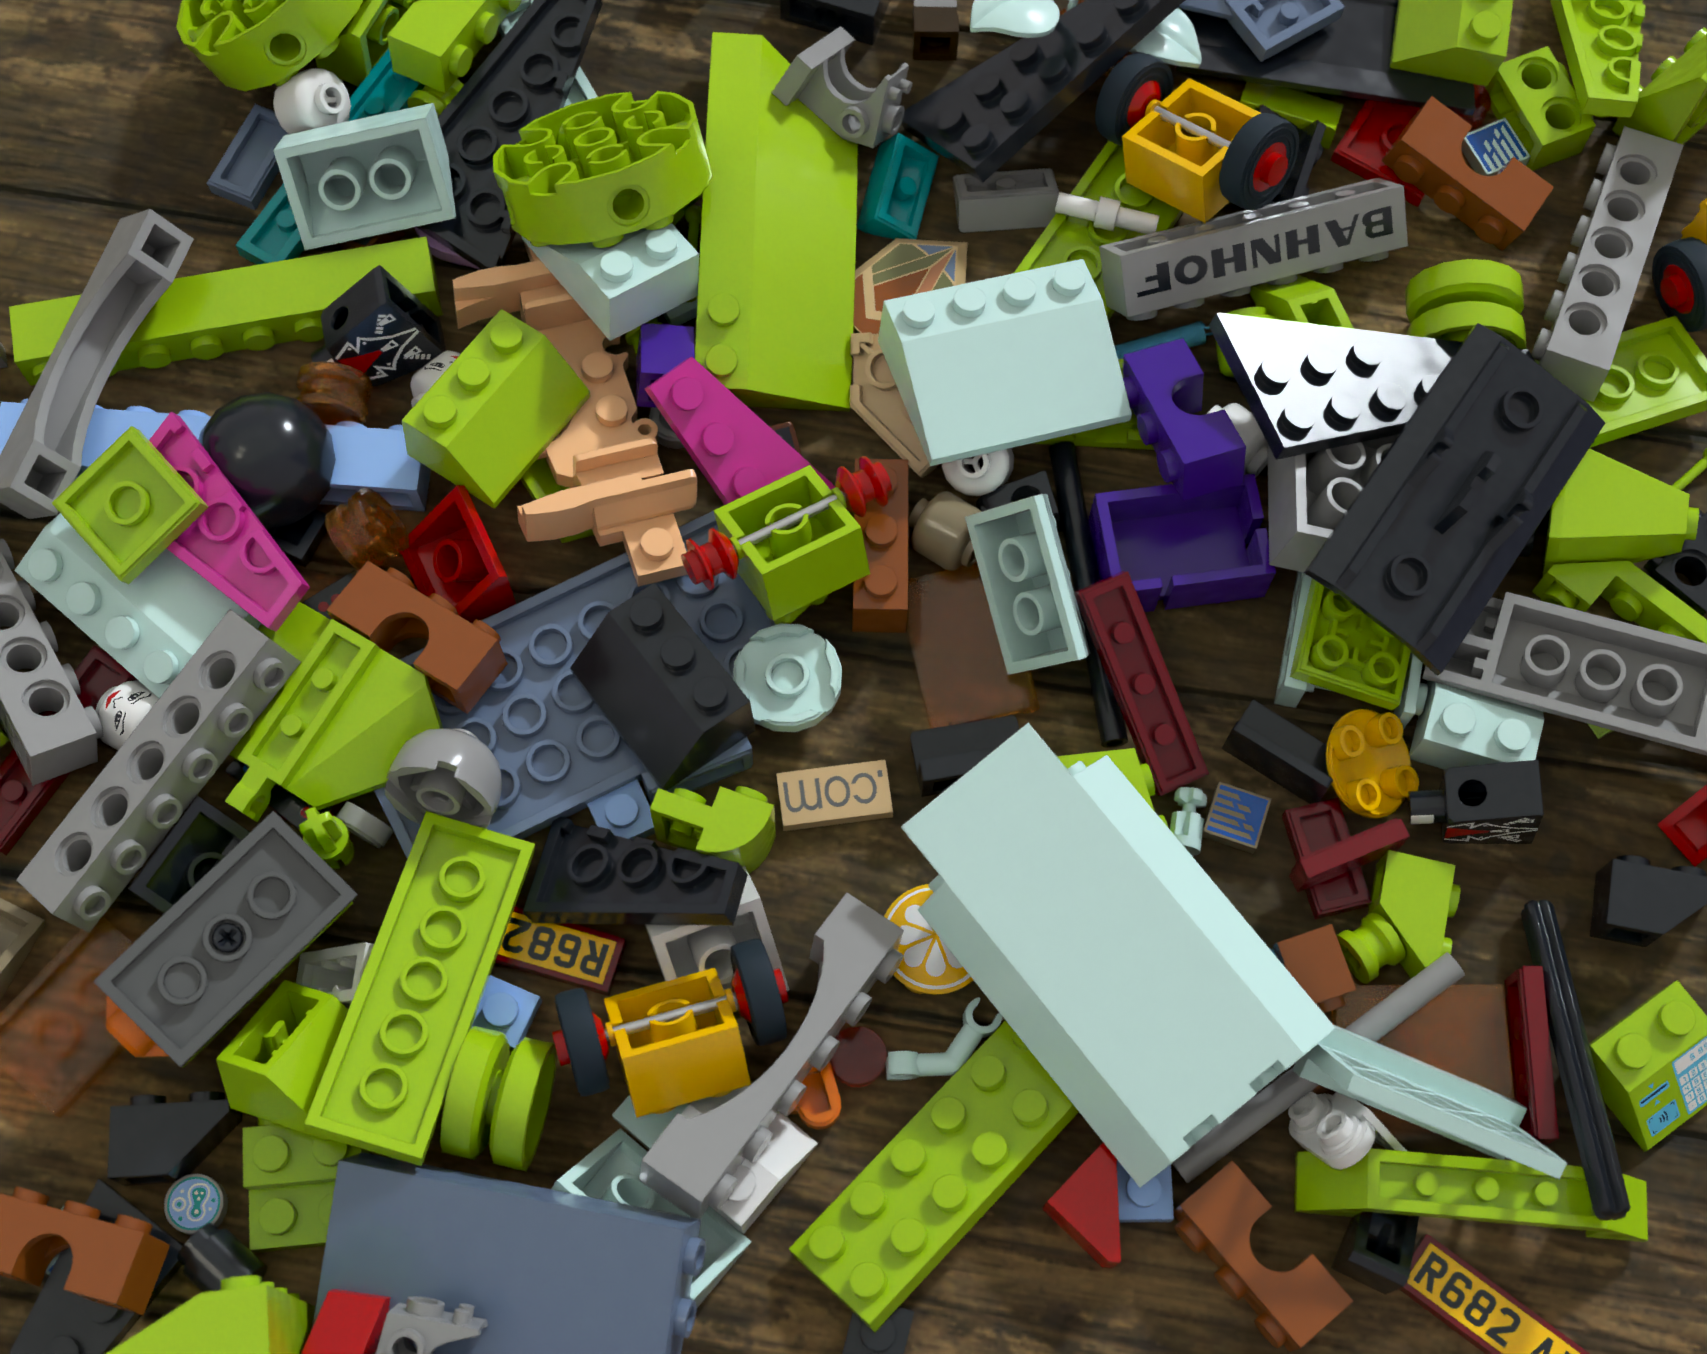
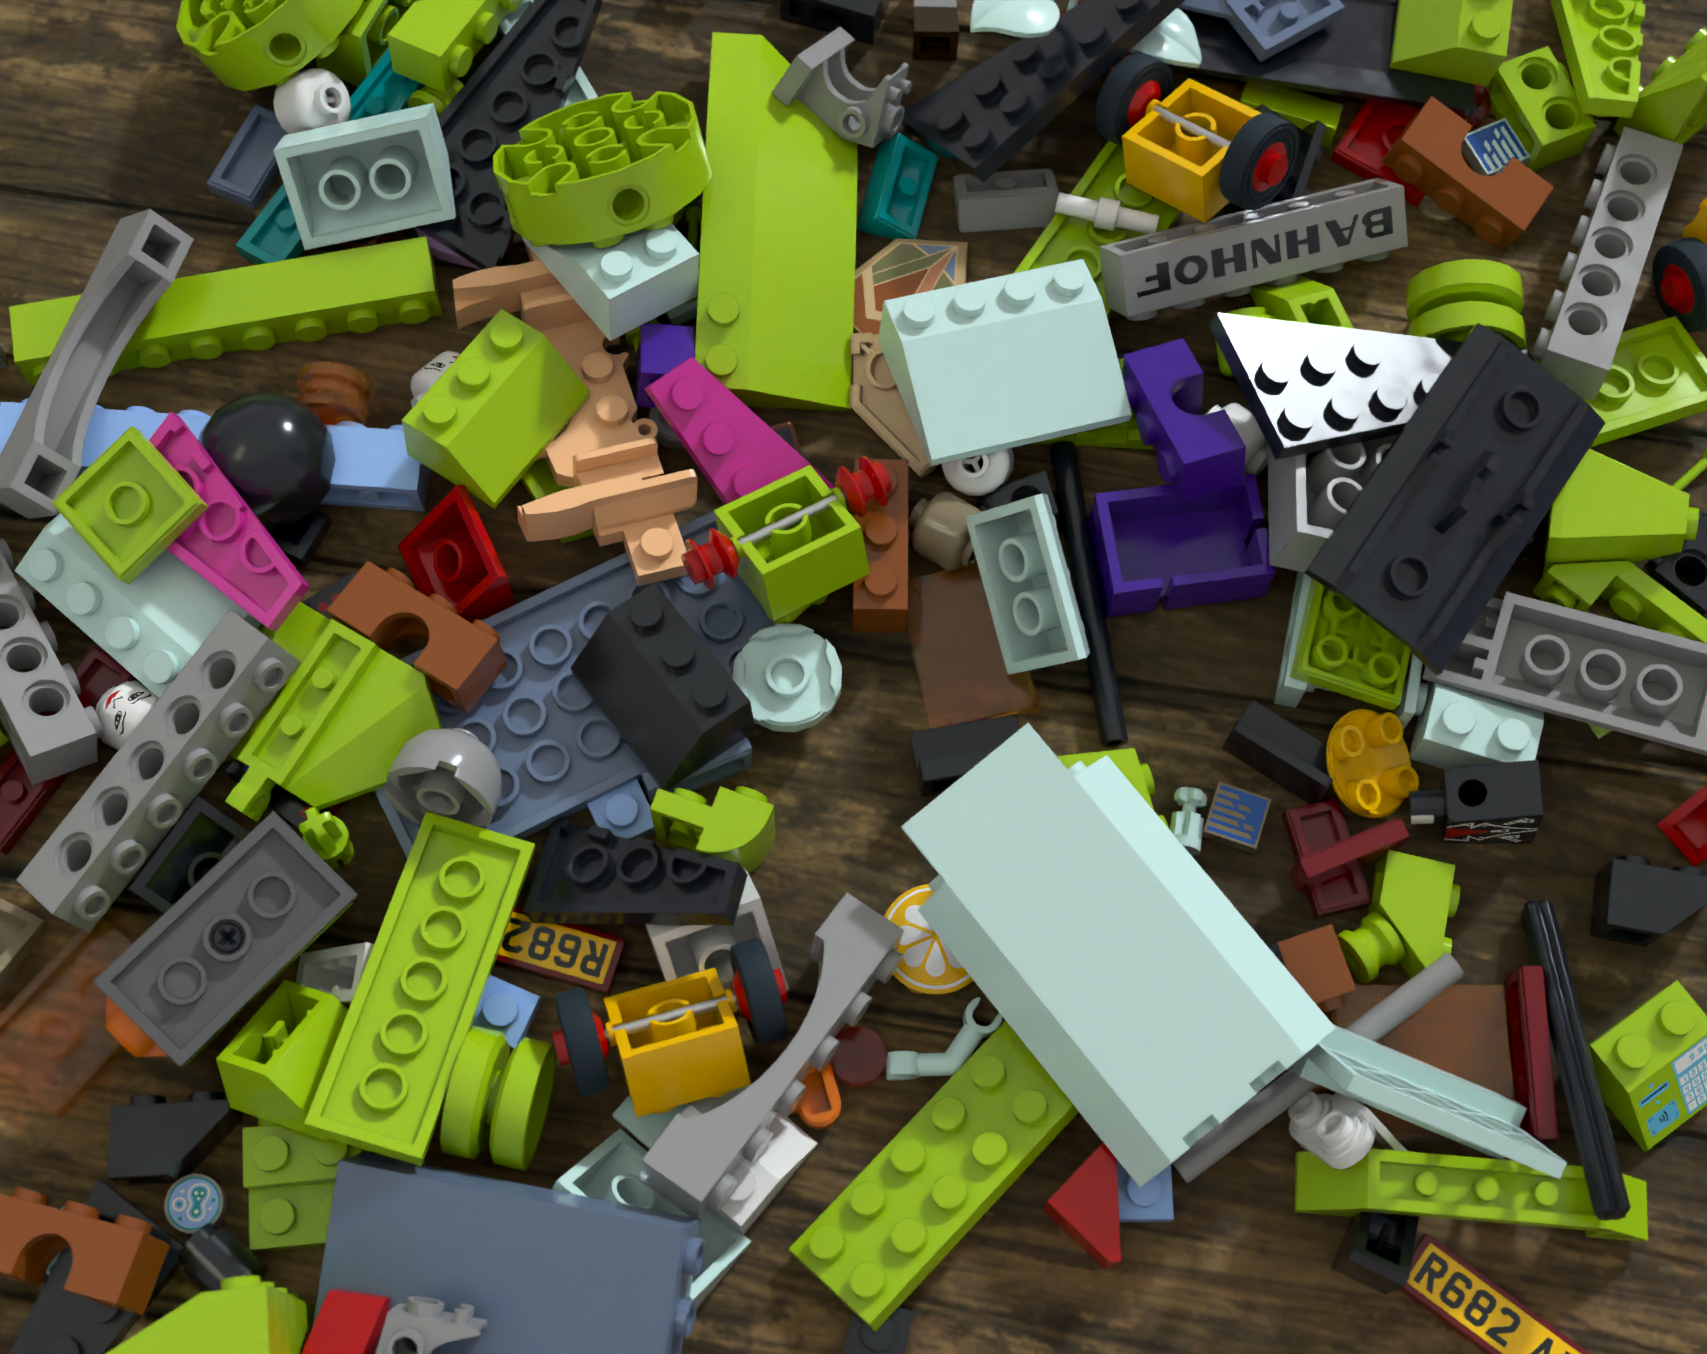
(365, 825): light grey tile -> none
(367, 529): clear orange wheel -> none
(380, 329): black torso -> none
(834, 795): tan tile -> none
(1141, 682): dark red tile -> none
(1193, 335): medium azure piece -> none
(1289, 1303): dark orange arch -> none

